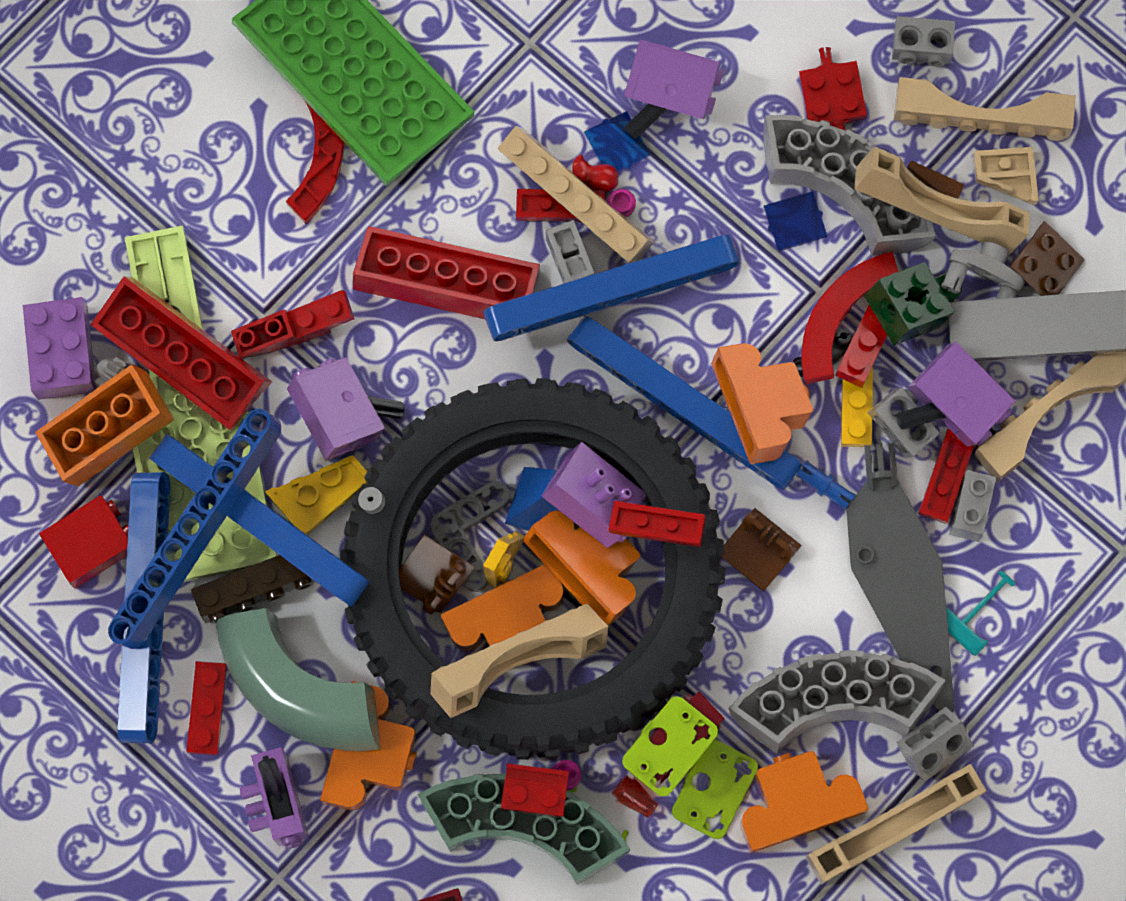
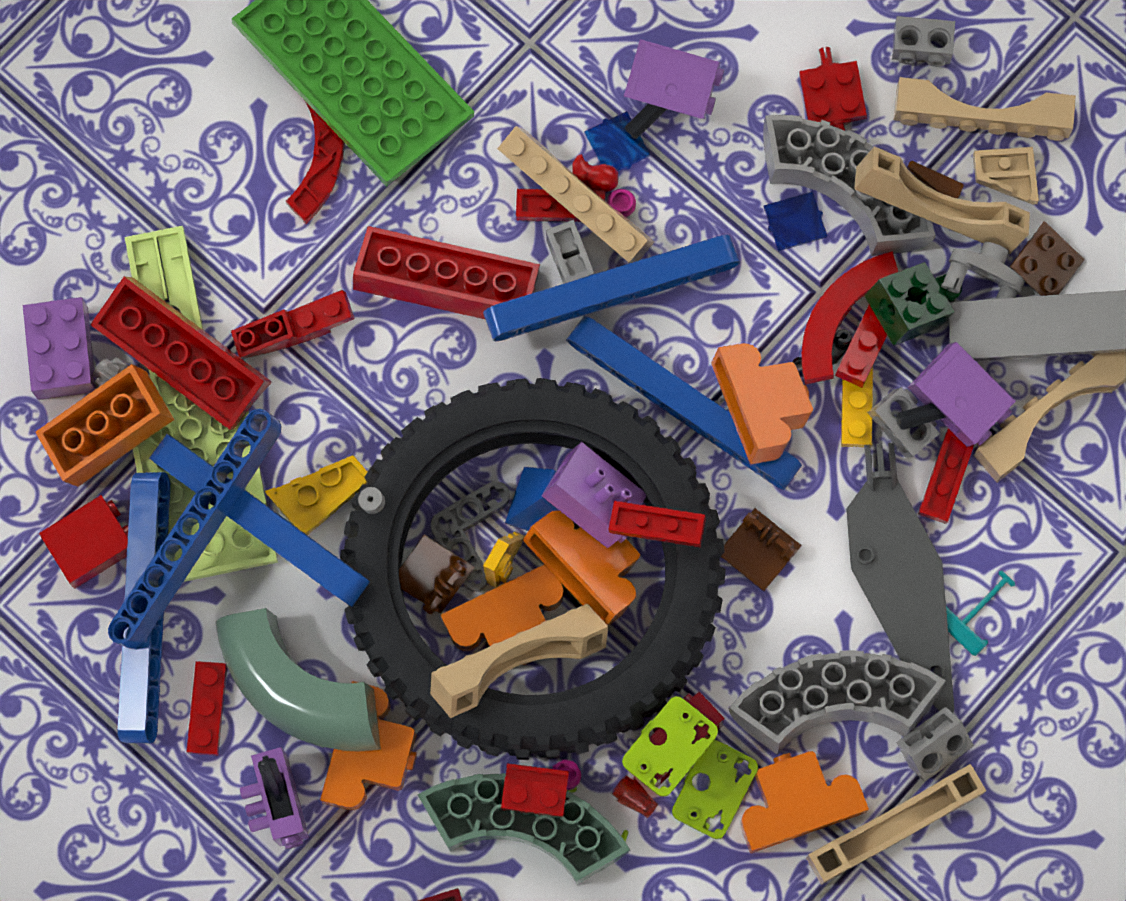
(248, 587): dark brown brick -> none
(338, 408): medium lavender piece -> none
(825, 485): blue pin -> none
(972, 506): light grey brick -> none

